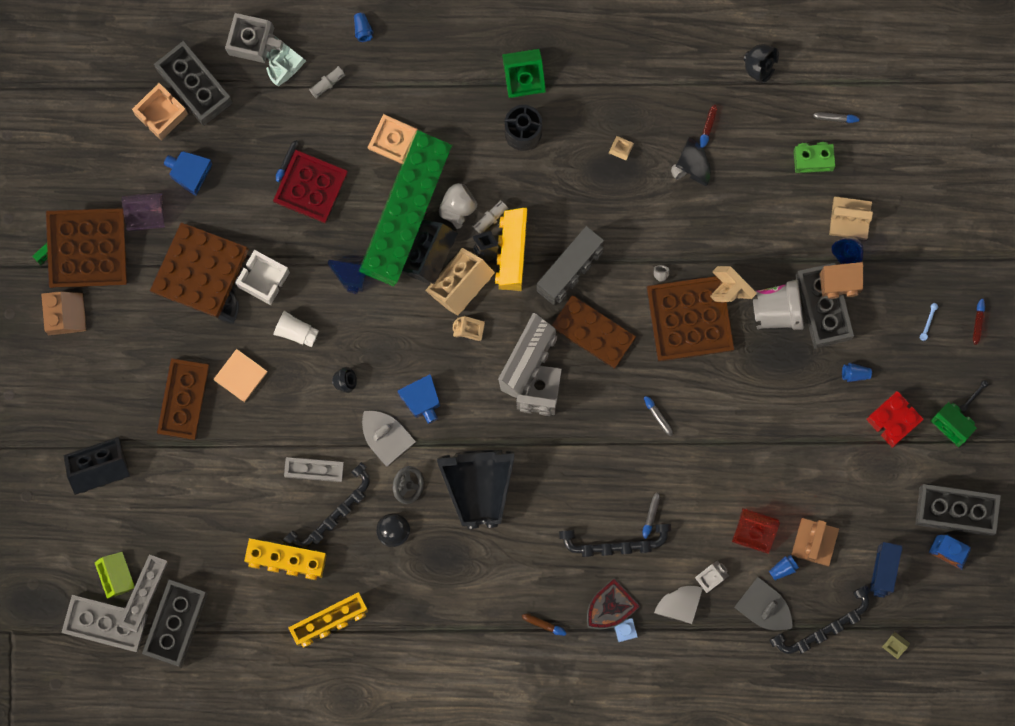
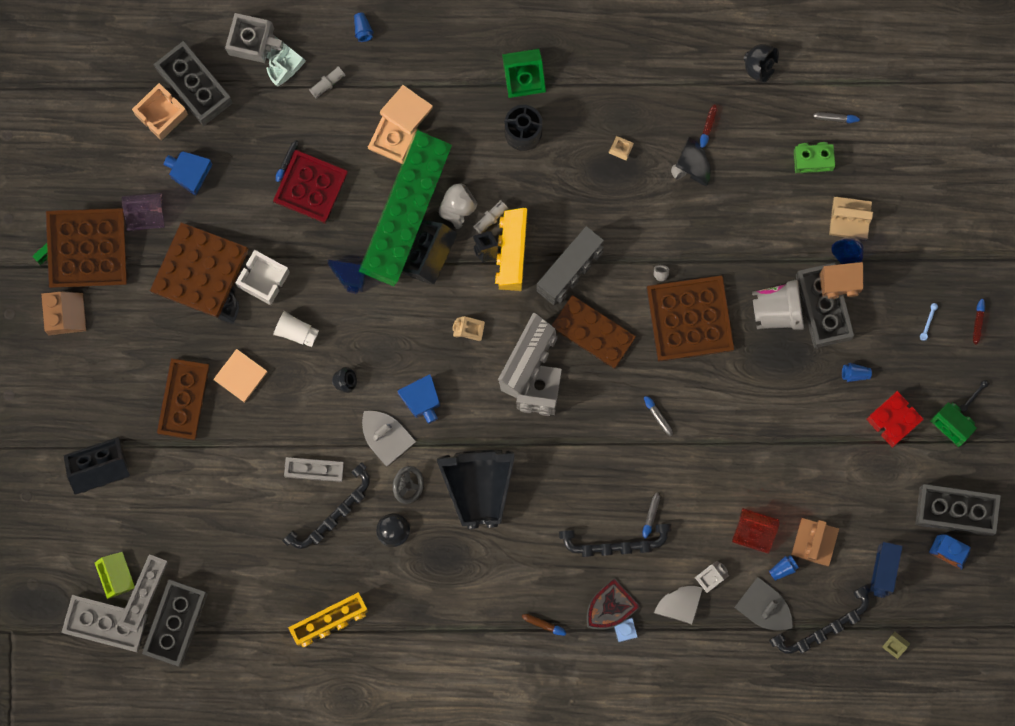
(285, 558): yellow brick -> none
(406, 109): none -> light nougat tile
(460, 281): tan slope -> none
(732, 286): tan bracket -> none

